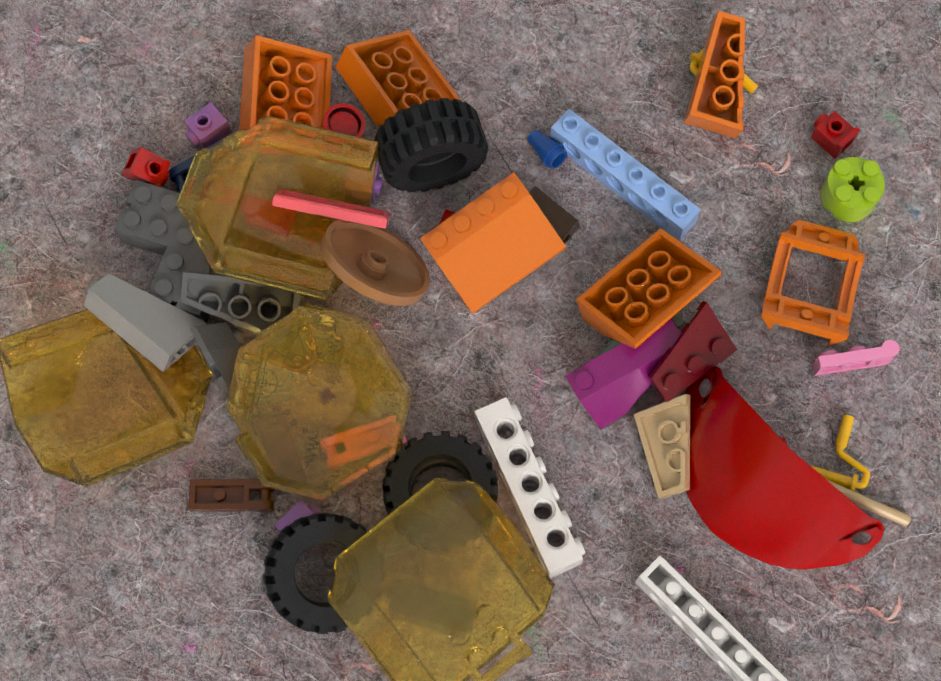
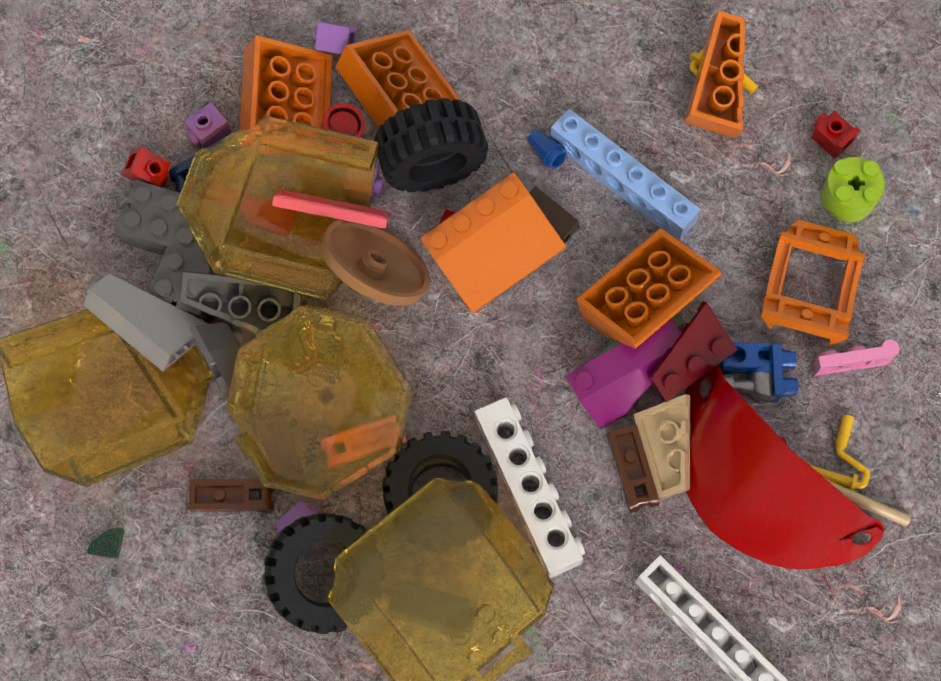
(107, 544): none -> clear green tile
(333, 36): none -> medium lavender brick
(633, 467): none -> reddish brown plate
(765, 371): none -> blue hips

